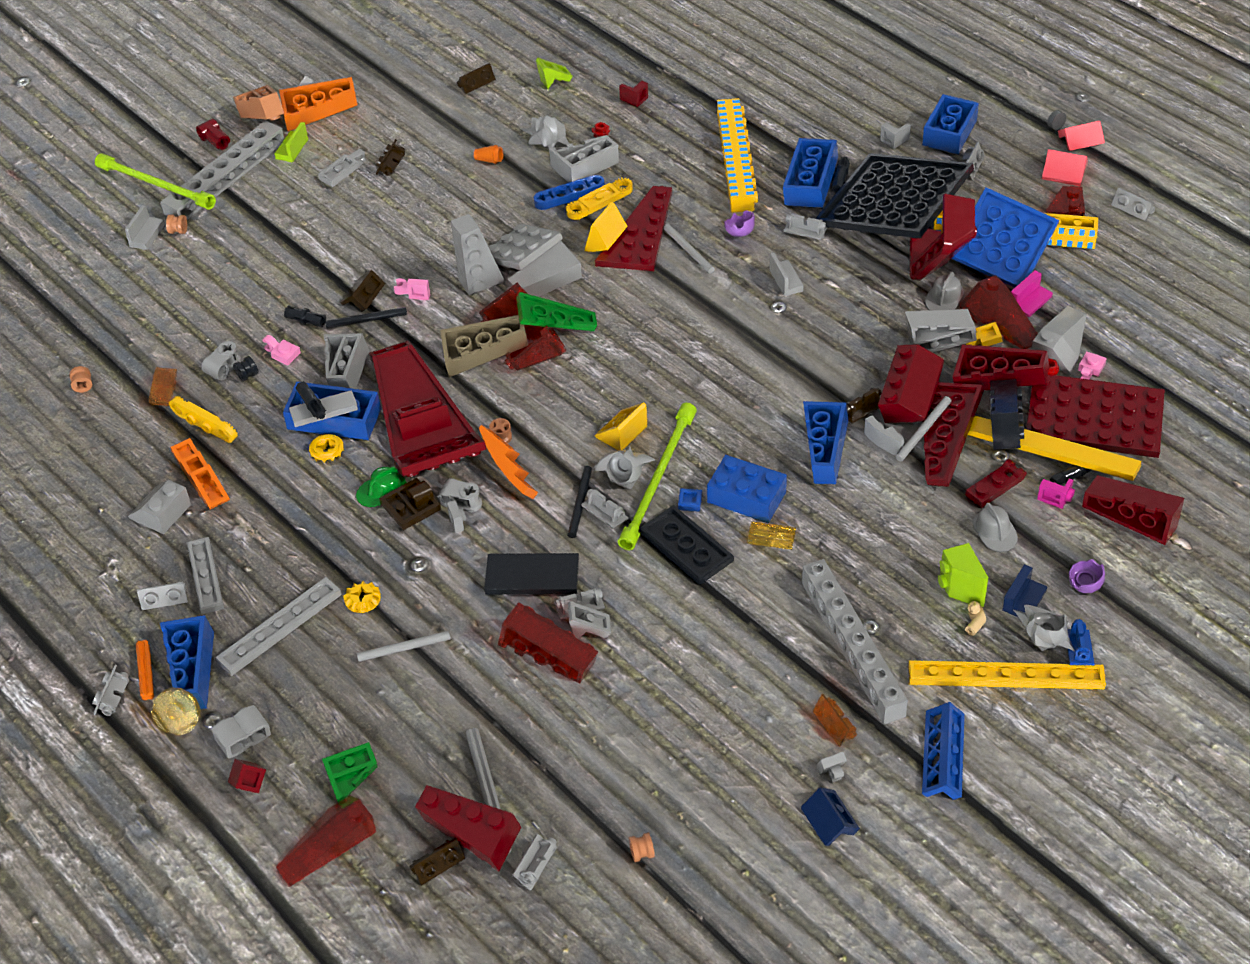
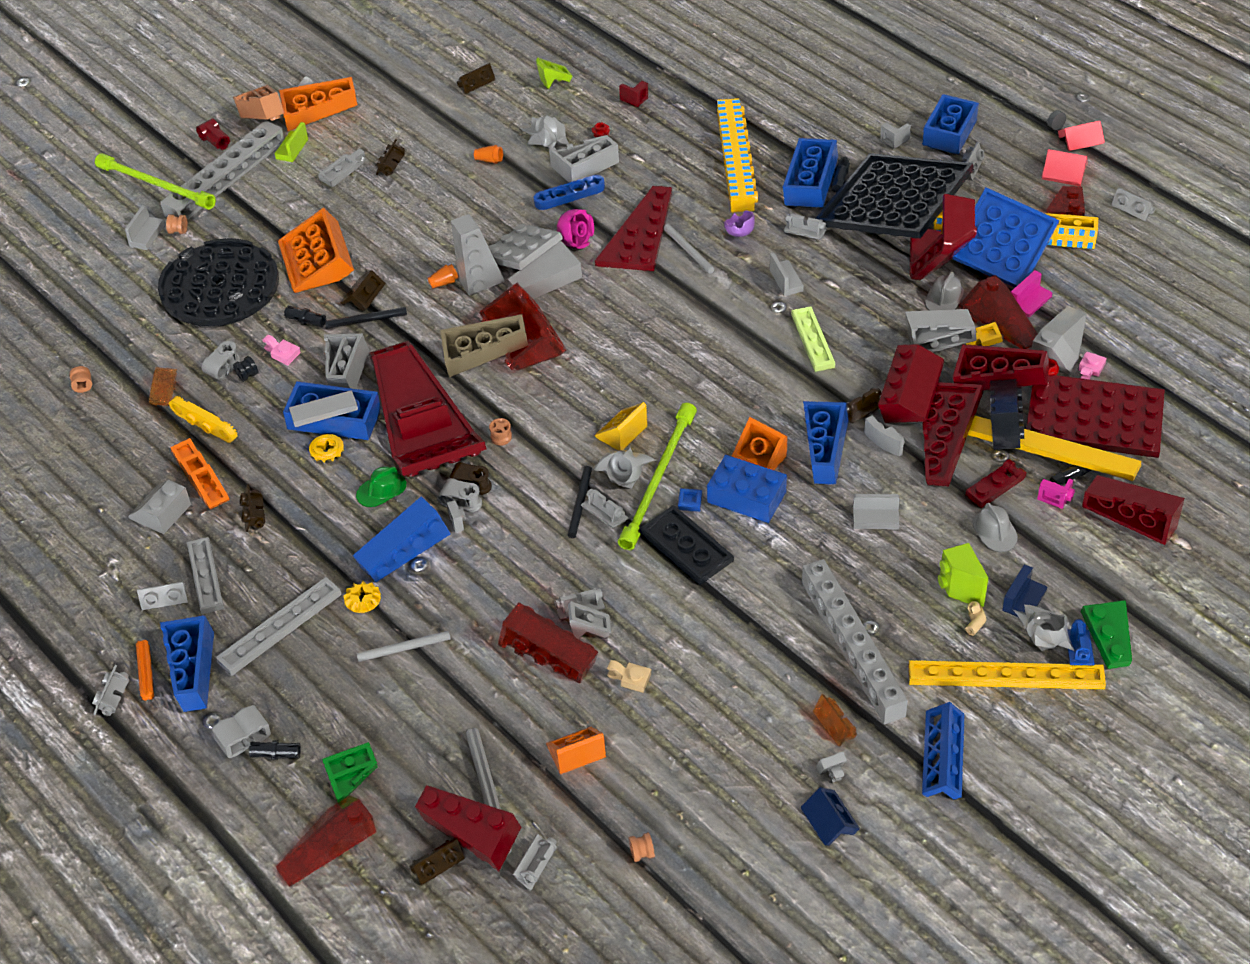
(176, 711): clear yellow tile -> none
(246, 285): none -> black plate
(246, 775): dark red panel -> none
(252, 508): none -> dark brown hinge
(274, 750): none -> black pin
(312, 402): black piece -> none
(315, 252): none -> orange slope
(402, 540): none -> blue wedge
(410, 503): dark brown plate -> none
(415, 288): bright pink plate -> none
(443, 276): none -> orange cone
(472, 474): none -> dark brown piece
(505, 459): orange slope -> none
(532, 573): black tile -> none
(545, 312): green wing -> none
(576, 228): none -> dark pink cylinder
(577, 749): none -> orange slope
(599, 198): yellow plate -> none
(605, 229): yellow slope -> none
(633, 677): none -> tan plate
(761, 445): none -> orange slope
(770, 533): clear yellow tile -> none
(813, 339): none -> yellowish green tile
(876, 511): none -> light grey panel
(929, 421): light grey bar -> none
(1087, 576): medium lavender hair -> none
(1110, 632): none -> green wing

